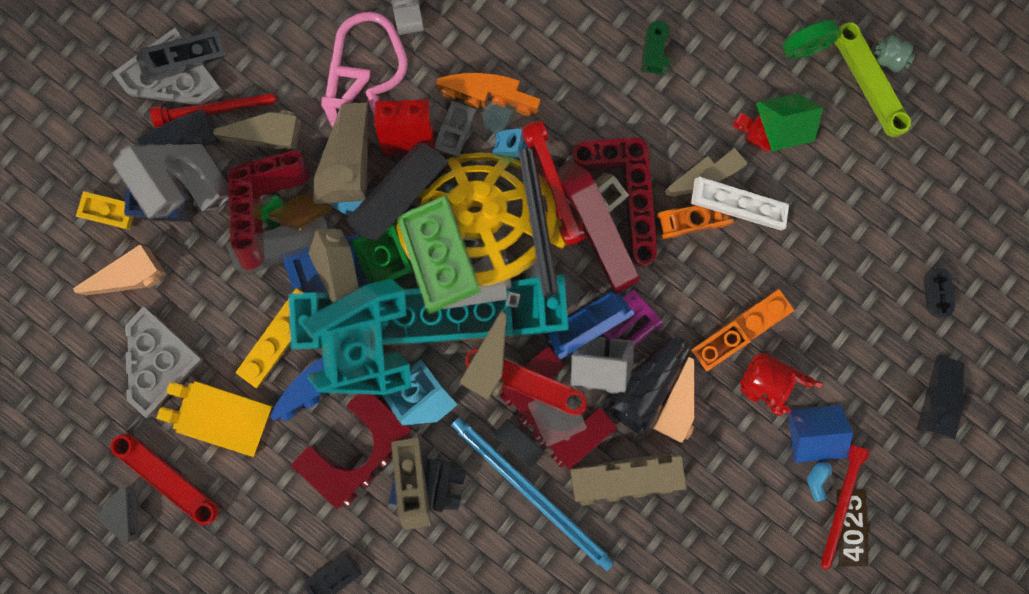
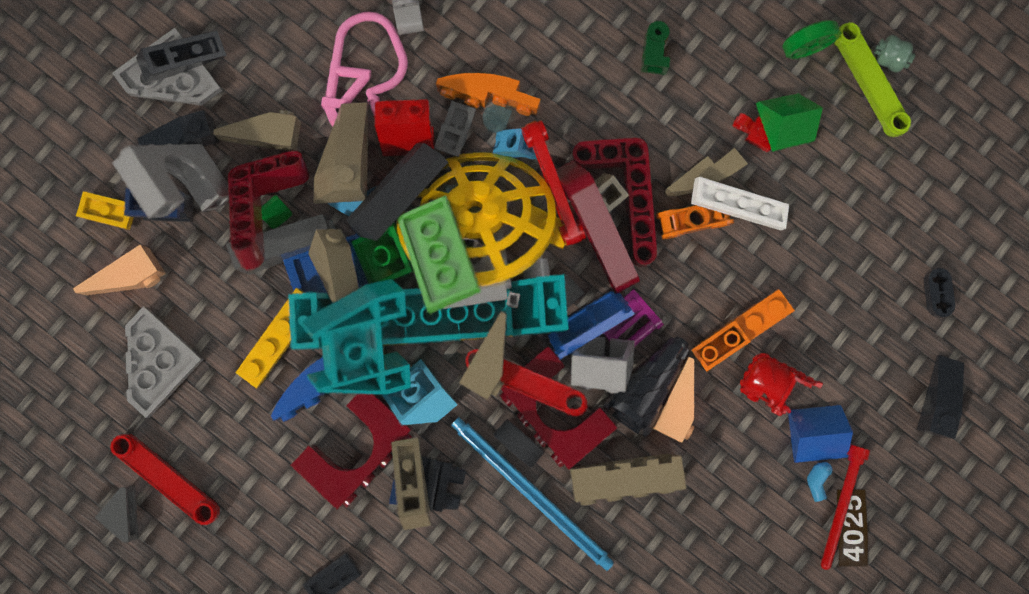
(163, 115): red piece -> none
(217, 416): yellow tile -> none
(299, 212): clear orange piece -> none
(538, 223): black axle -> none
(555, 424): clear piece -> none

